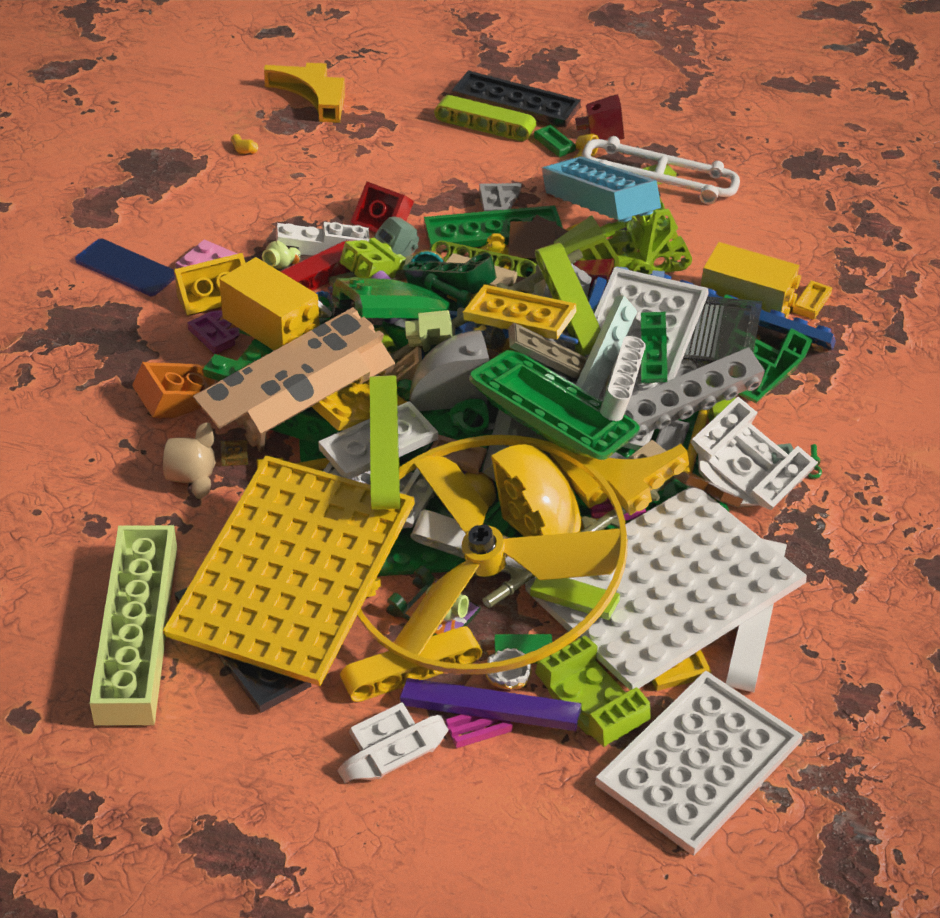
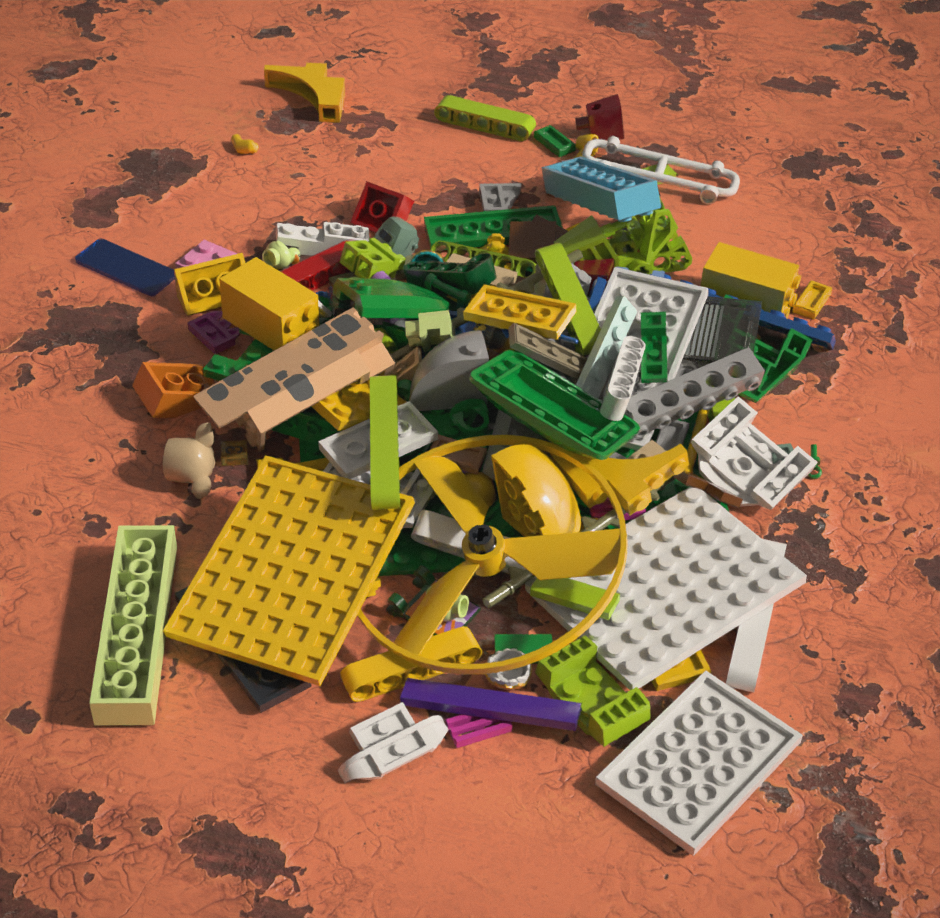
(538, 103): black plate -> none

